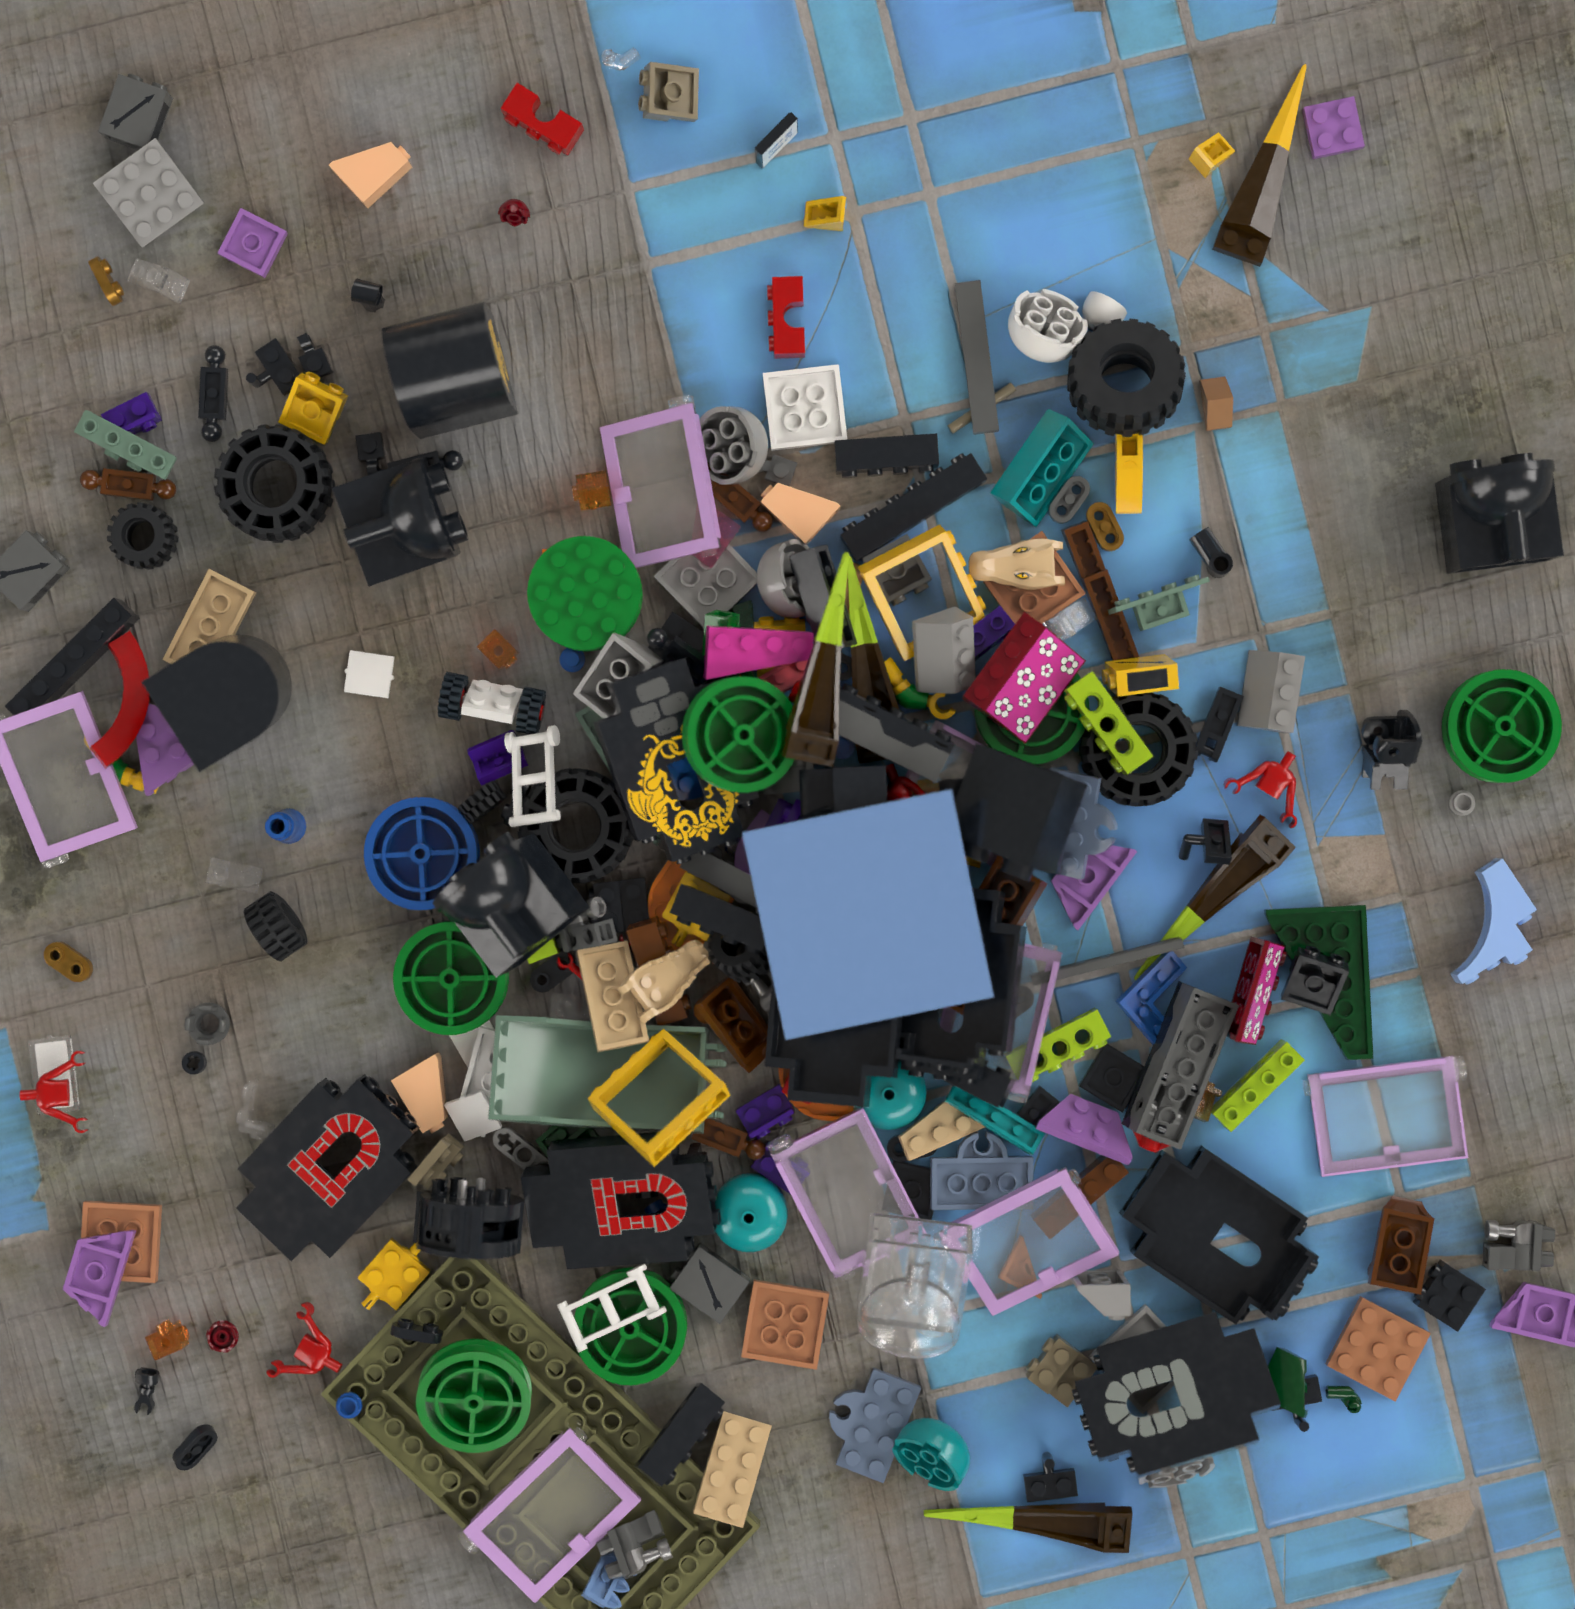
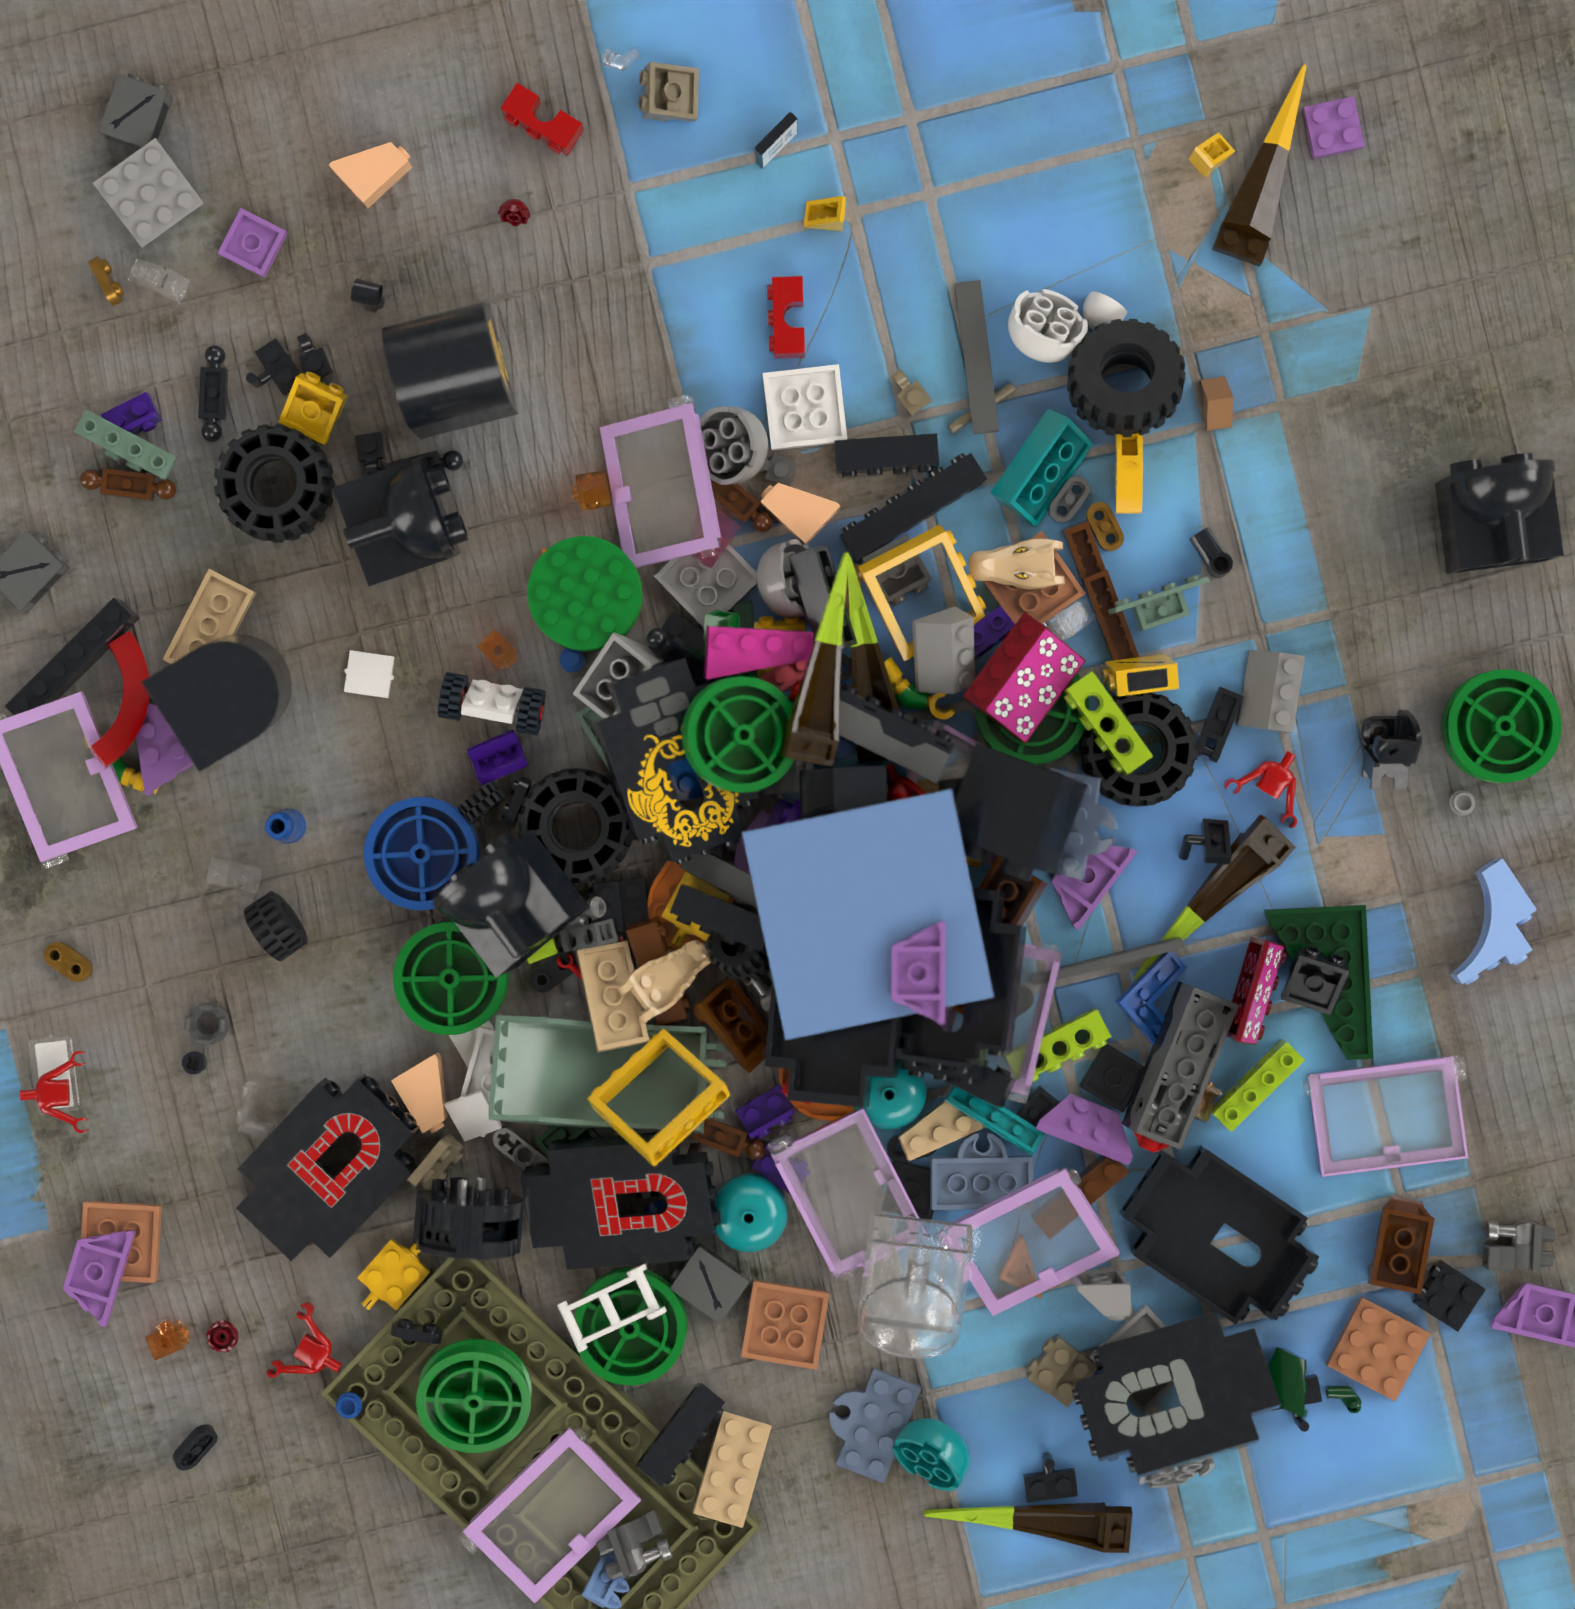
(122, 531): black tyre -> none
(147, 1378): black piece -> none
(513, 745): white piece -> none
(912, 395): none -> dark tan plate
(920, 972): none -> medium lavender wing

